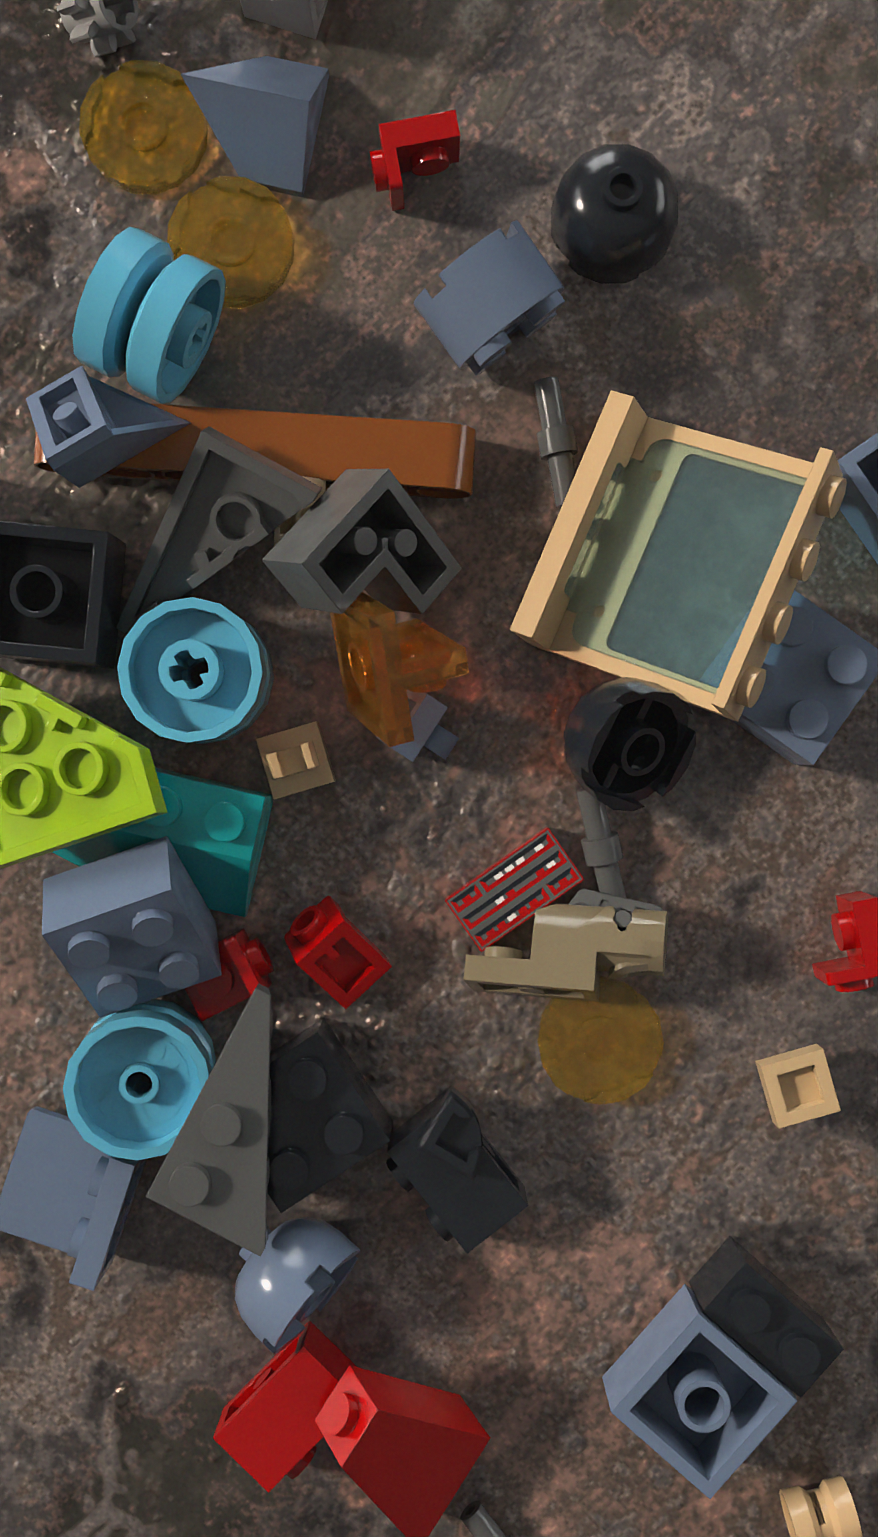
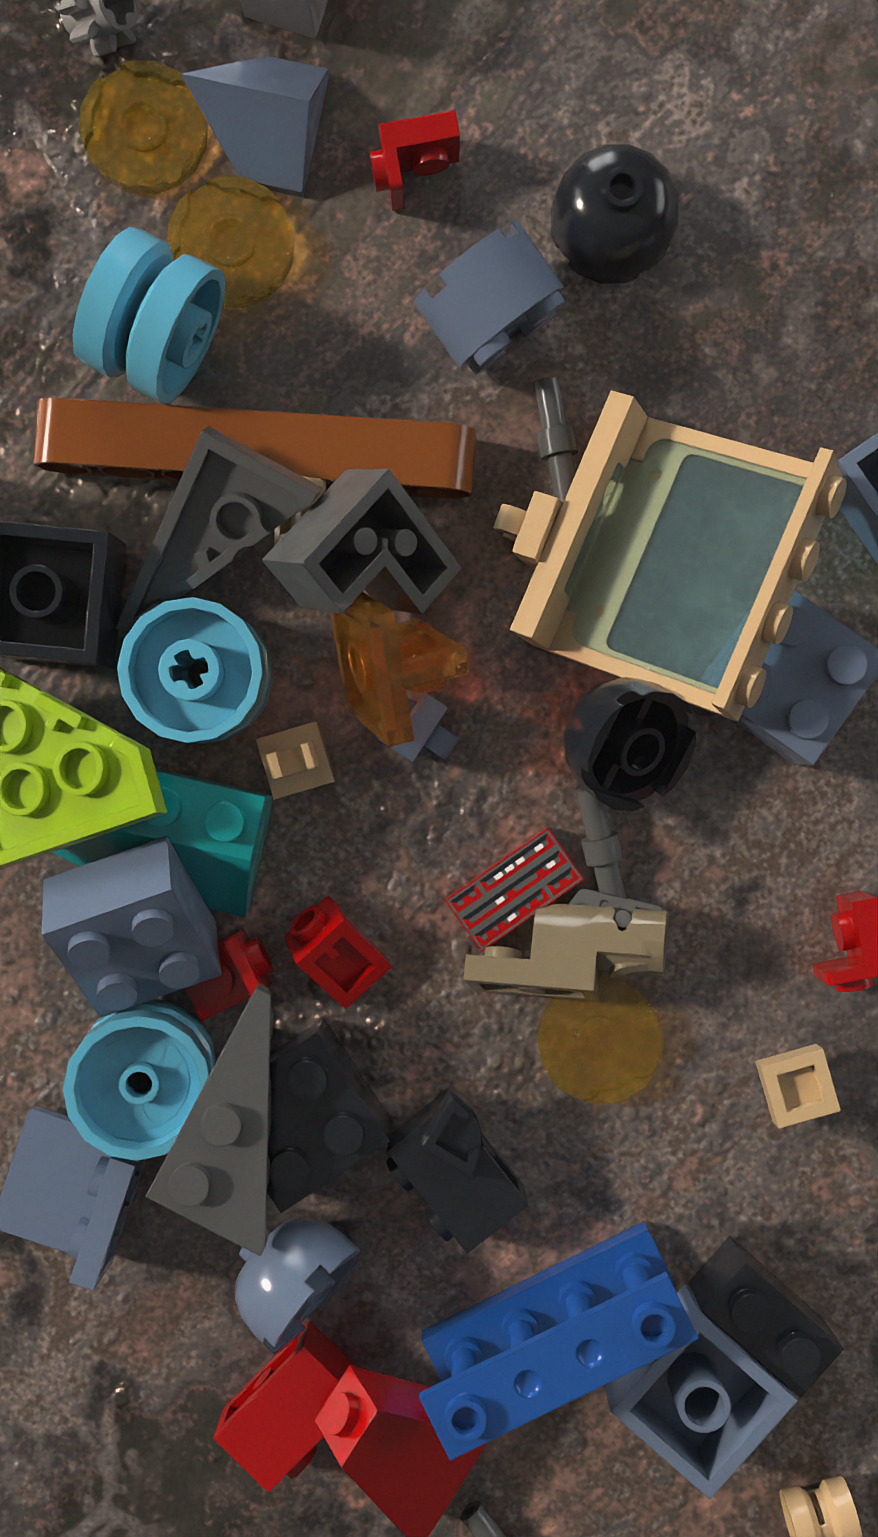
(93, 426): sand blue slope -> none
(529, 528): none -> tan tile
(552, 1340): none -> blue fence

